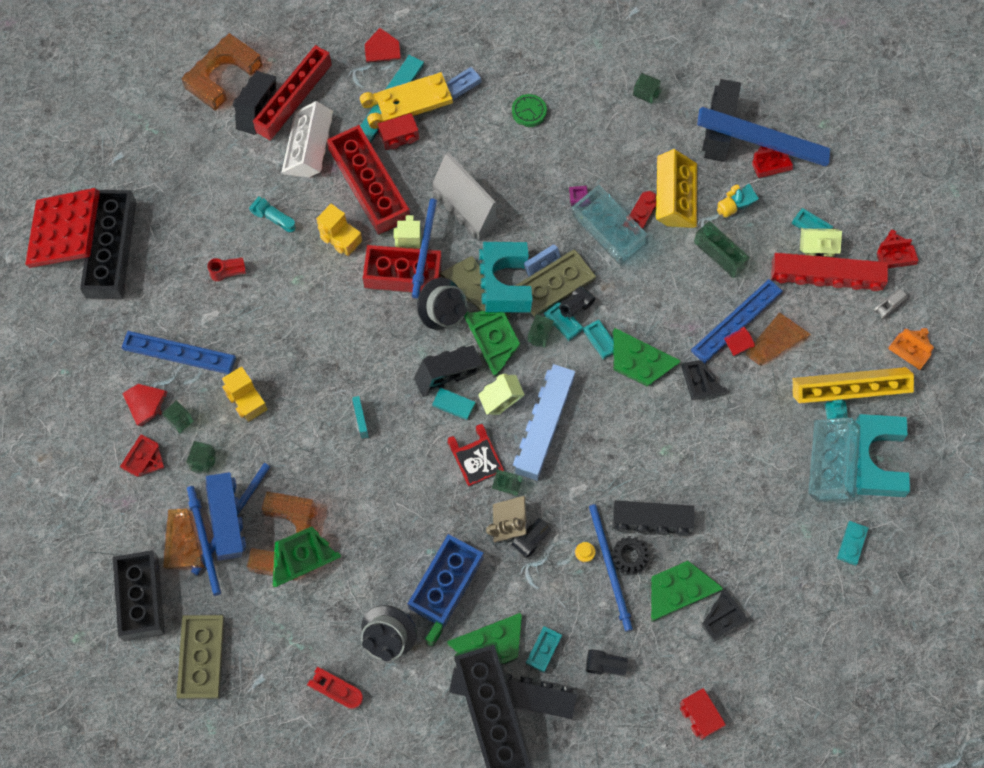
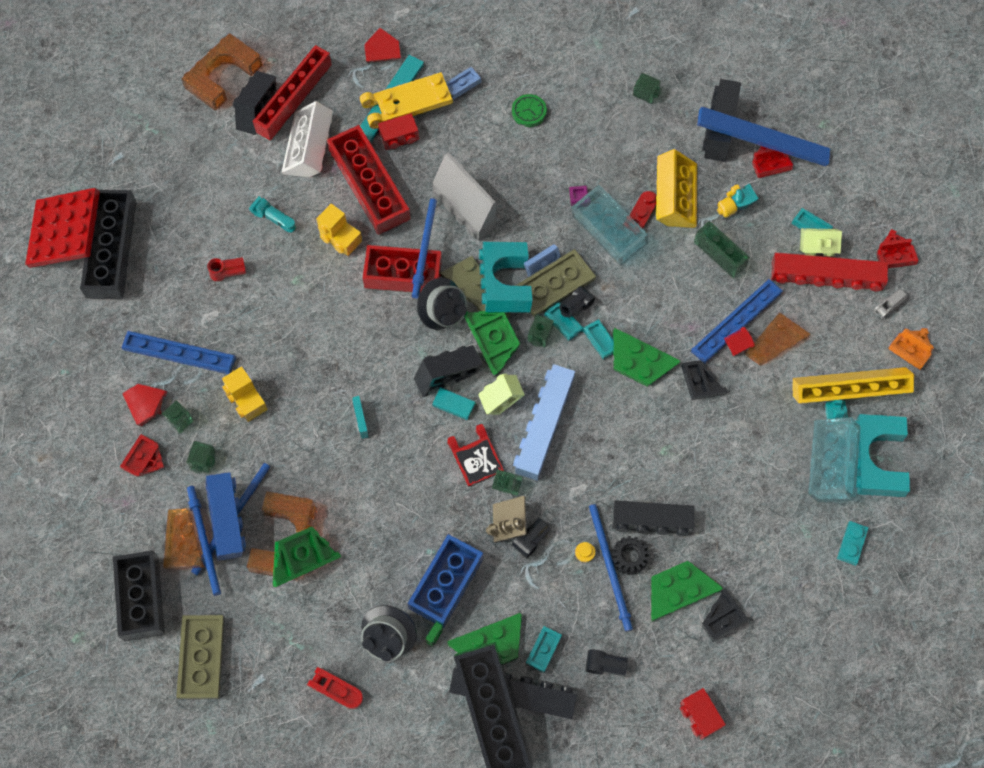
(408, 233): yellowish green brick -> none

